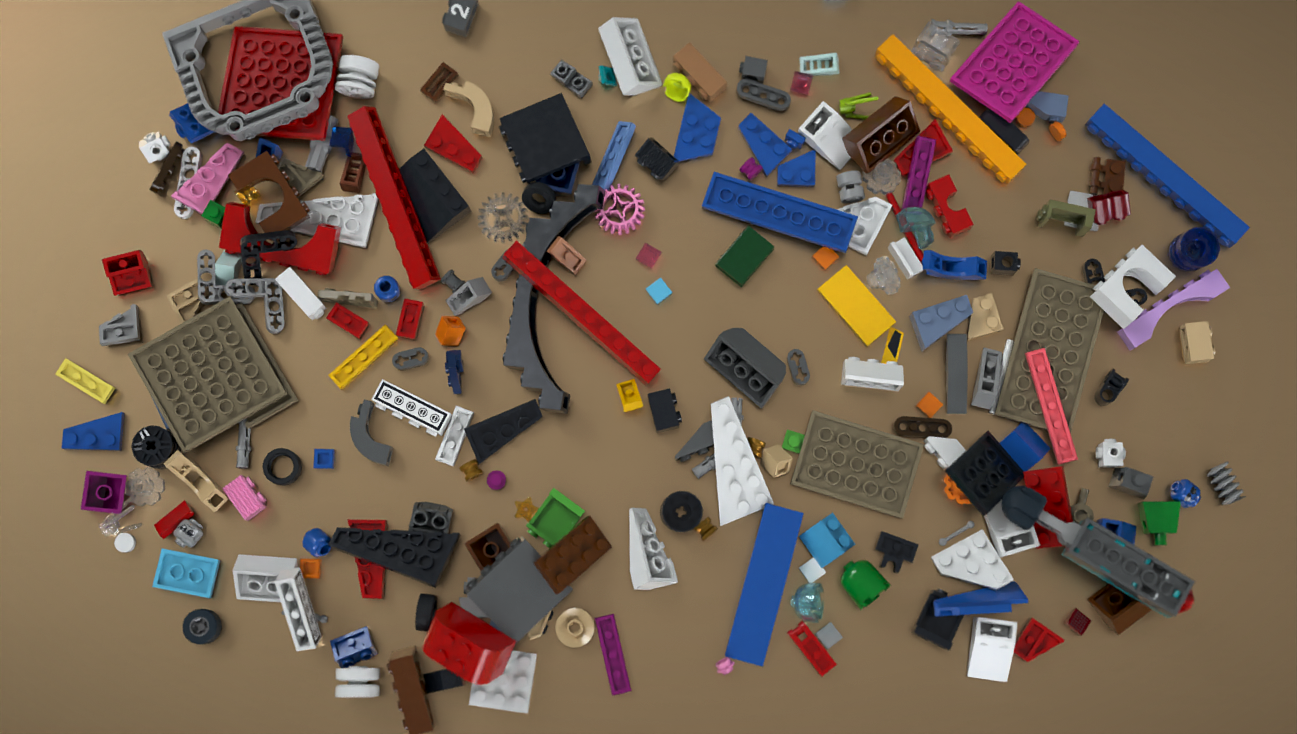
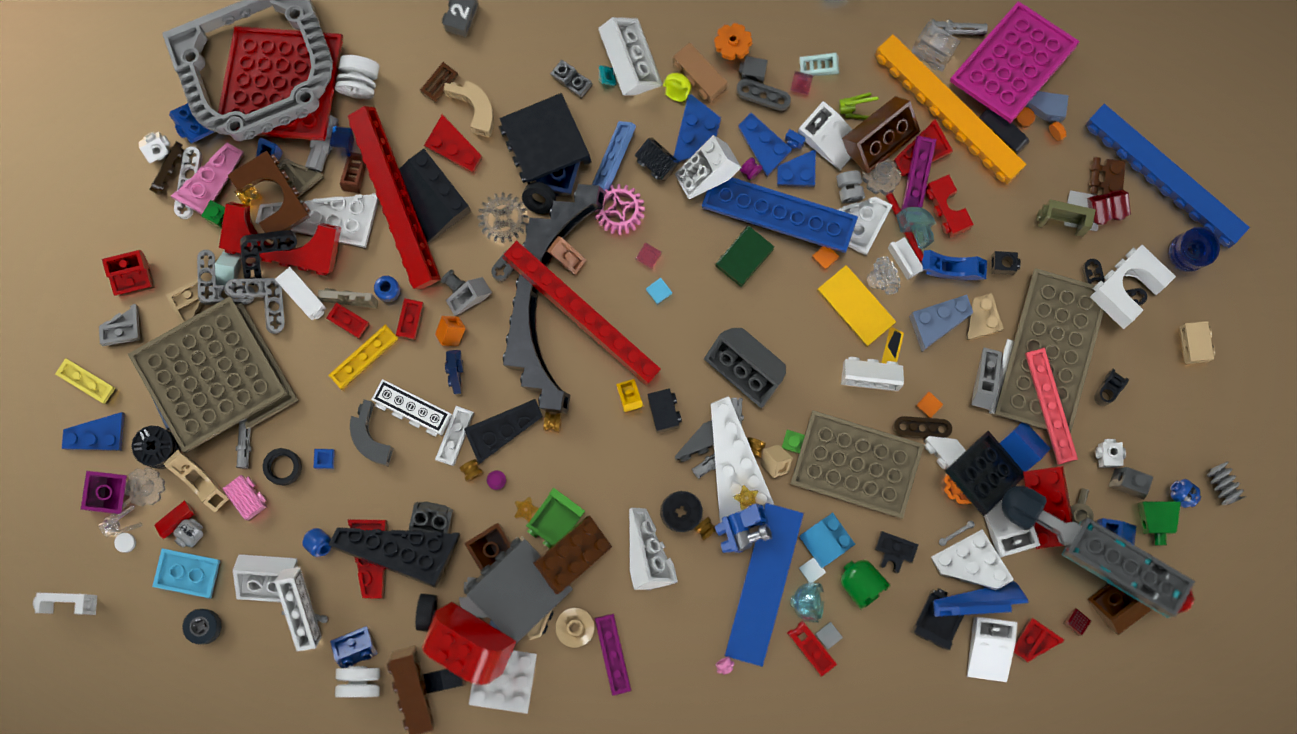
(84, 603): none -> white panel
(310, 568): orange tile -> none
(409, 354): dark grey beam -> none
(552, 421): none -> pearl gold wheel
(707, 168): none -> white slope
(733, 41): none -> orange plant
(738, 526): none -> blue hips
(741, 497): none -> clear yellow plate
(802, 366): dark grey beam -> none
(956, 373): dark grey slope -> none
(1205, 289): lavender arch -> none

